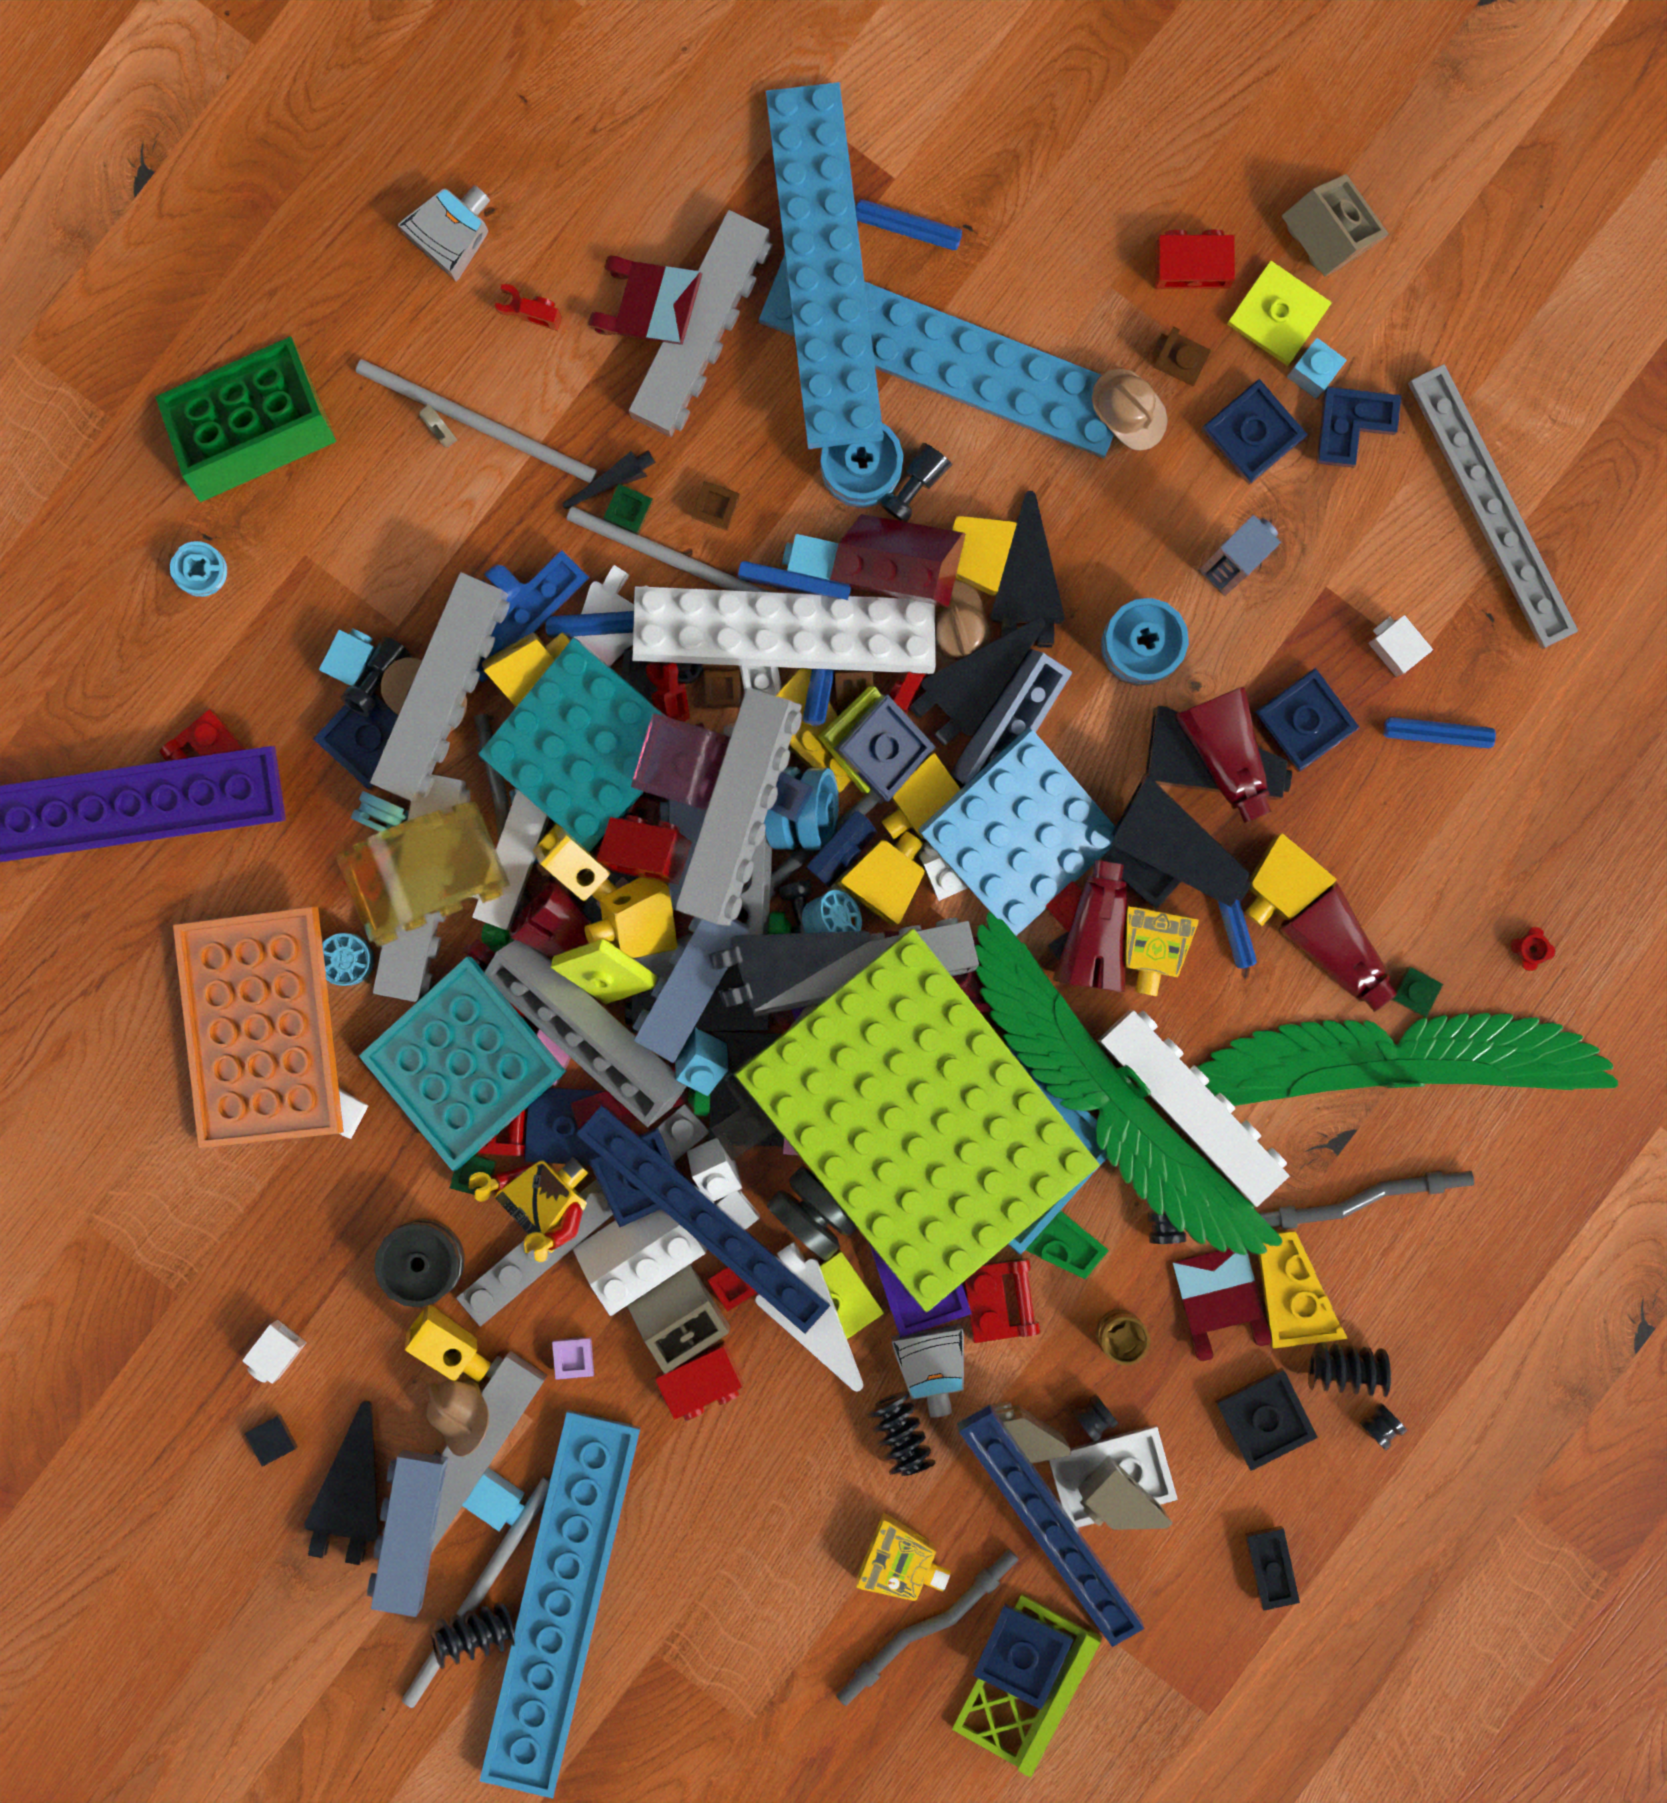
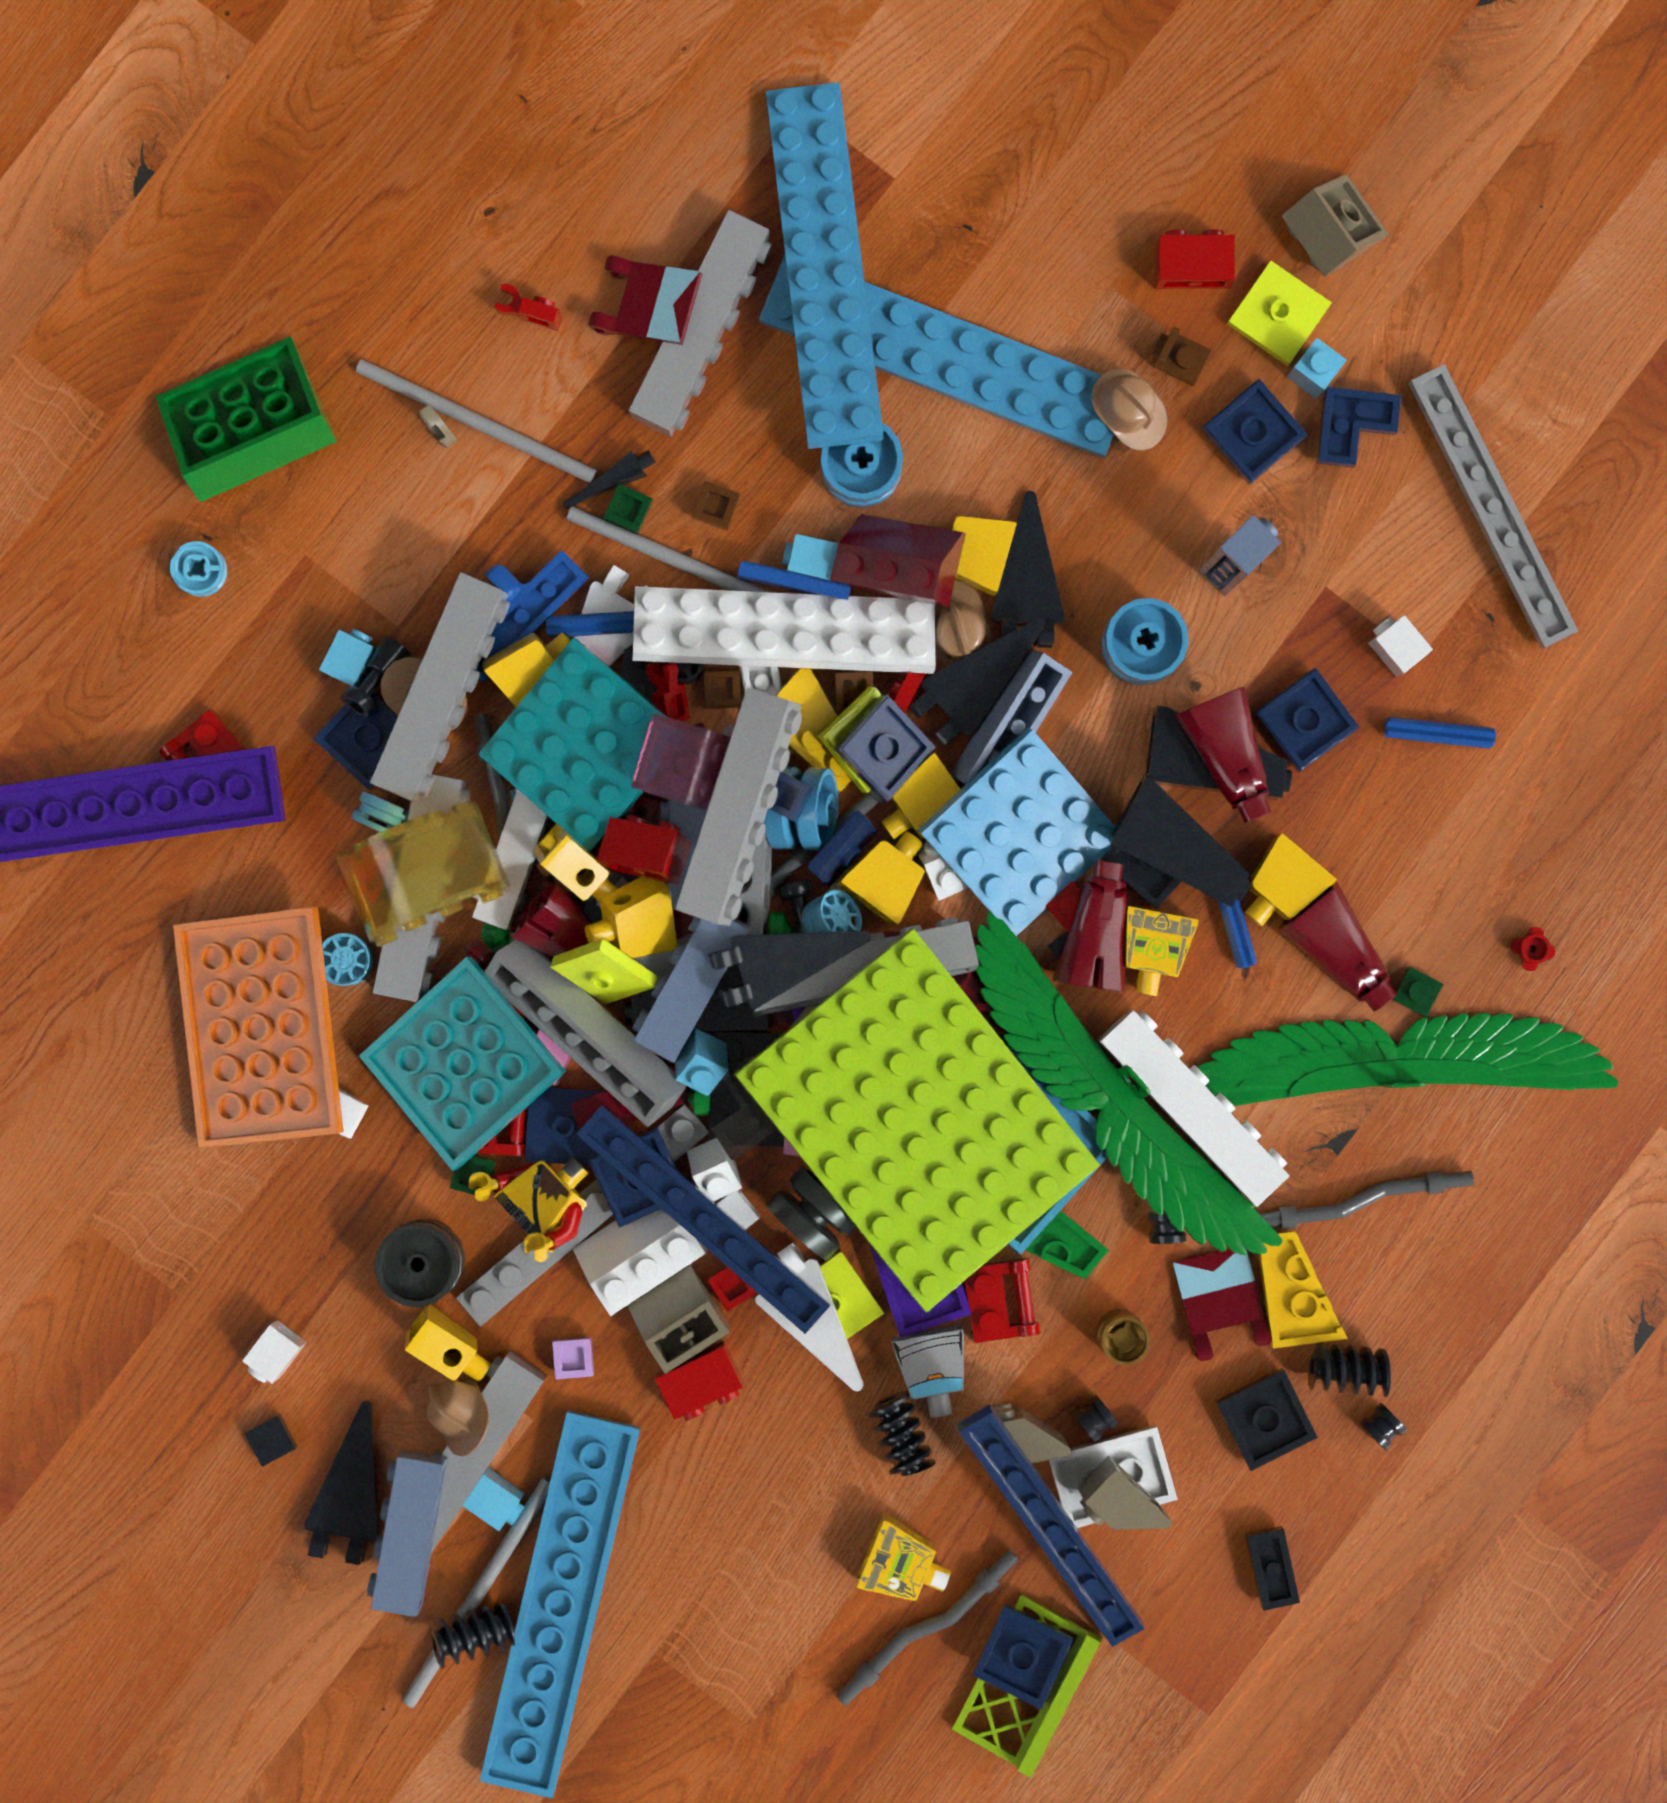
(448, 229): light grey torso -> none
(818, 696): blue axle -> none
(908, 224): blue axle -> none
(924, 471): black piece -> none

